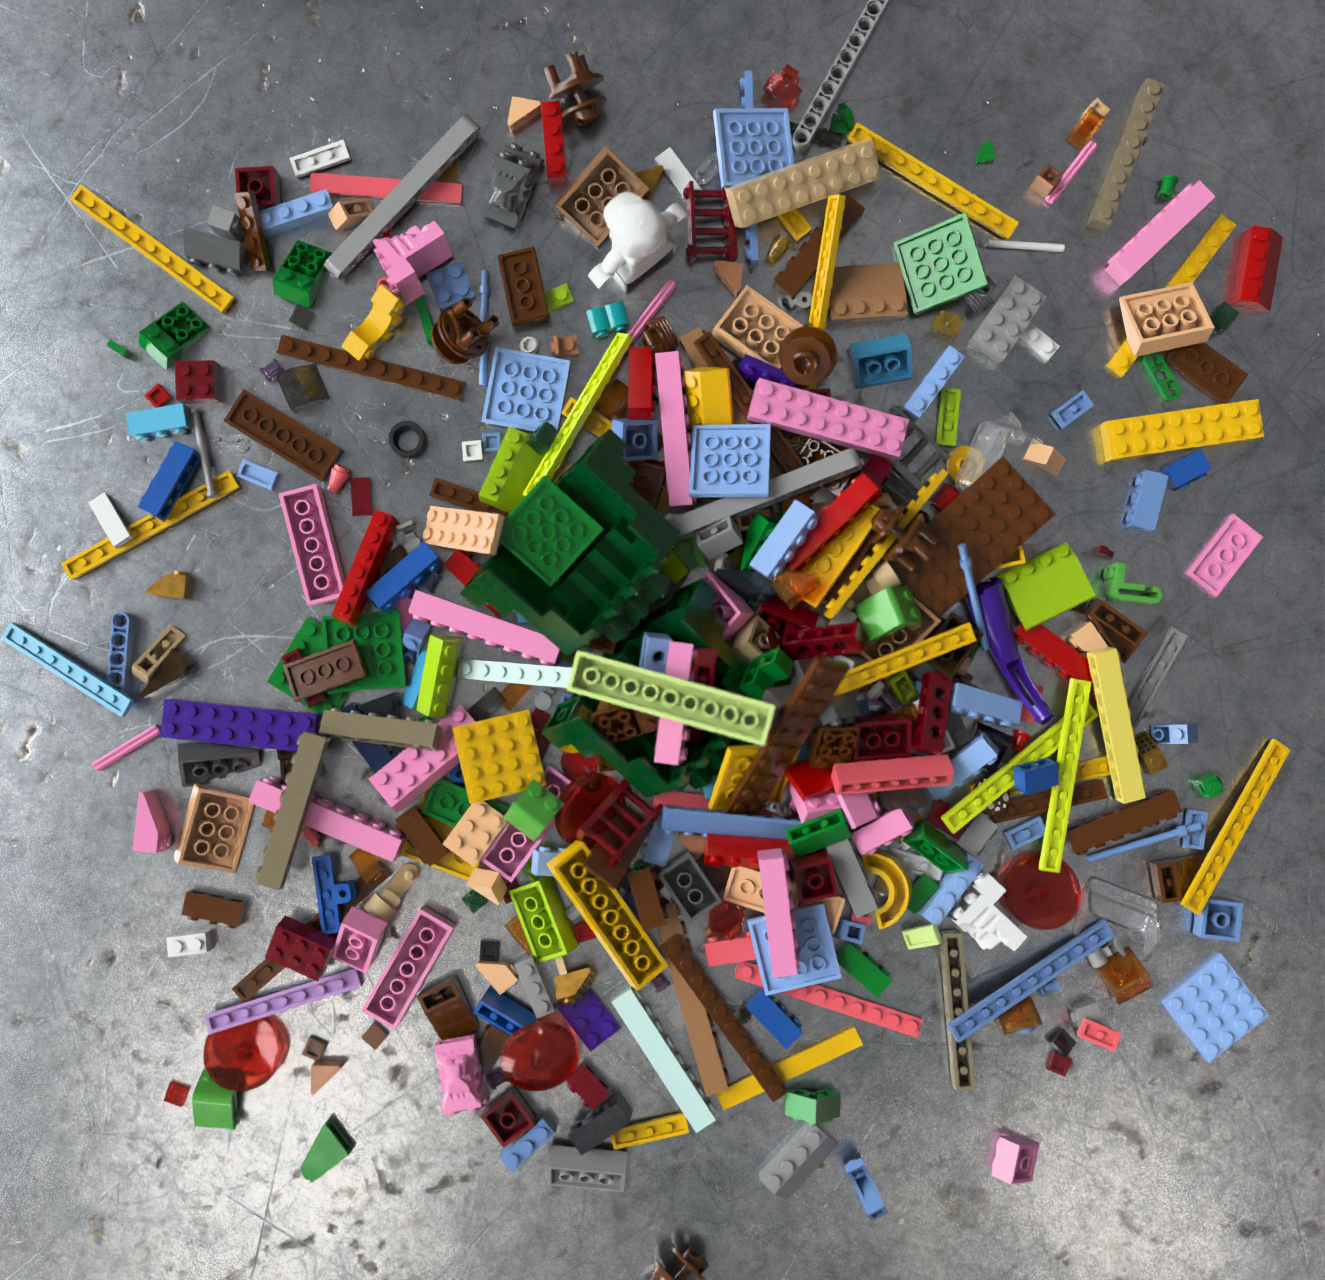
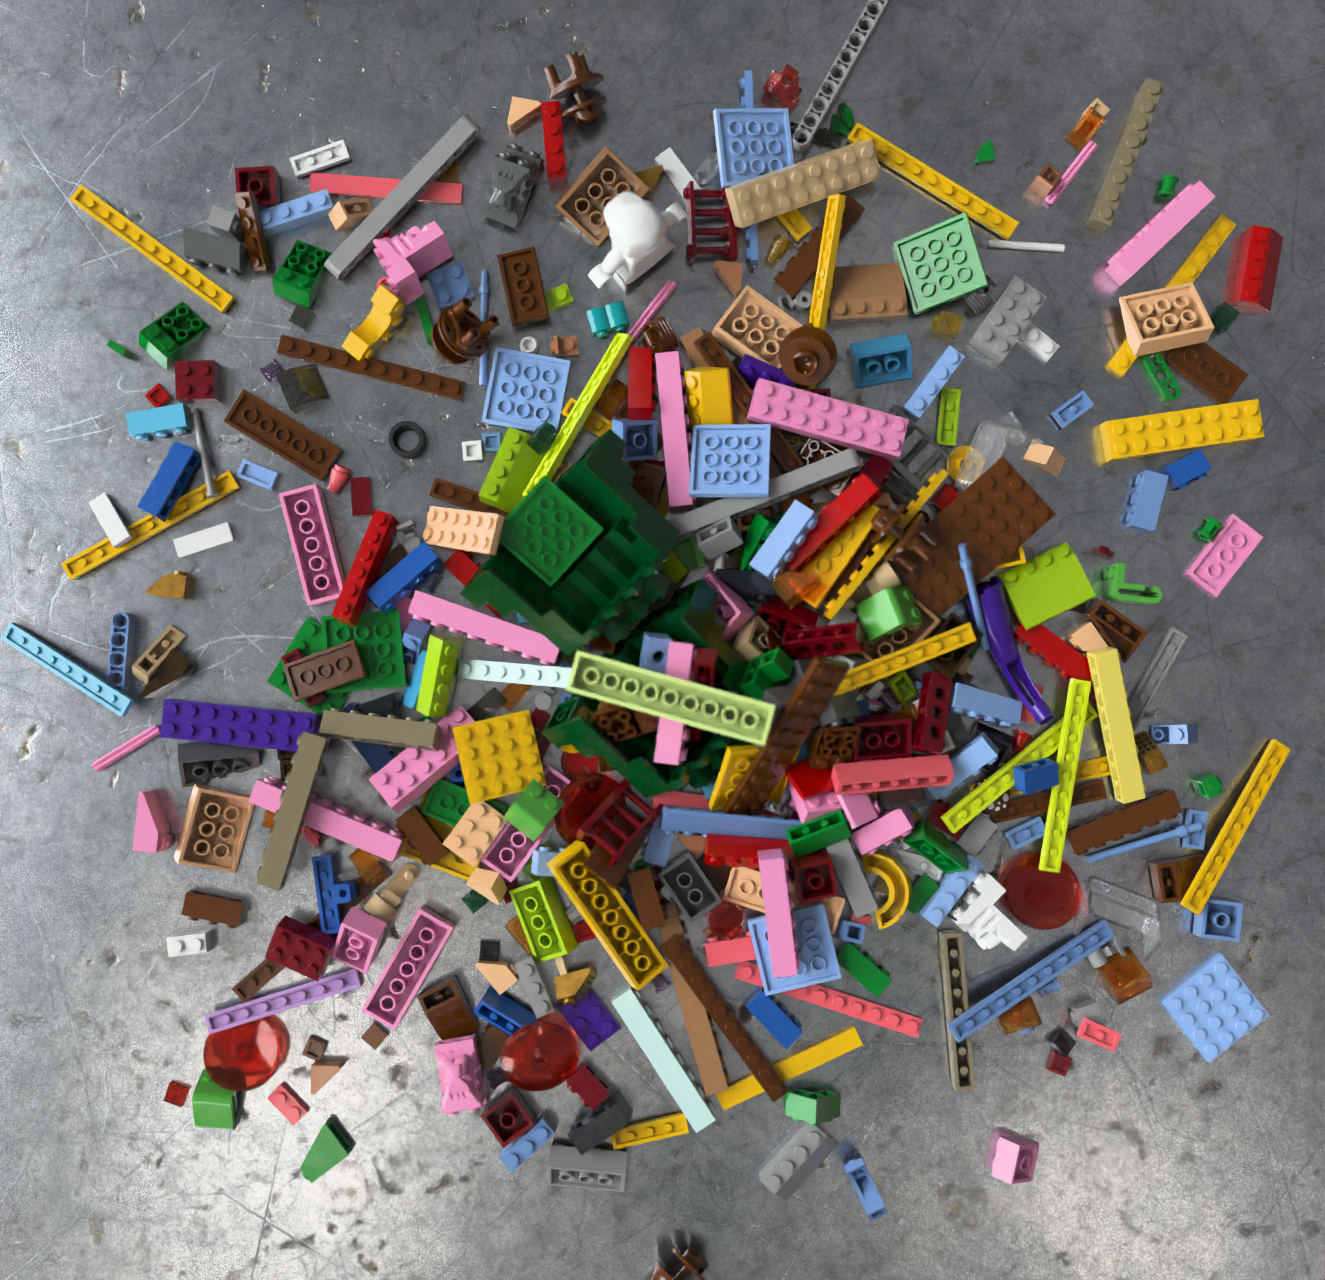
(203, 540): none -> white tile
(288, 1104): none -> coral plate
(922, 936): yellowish green tile -> none
(1209, 529): none -> green bush

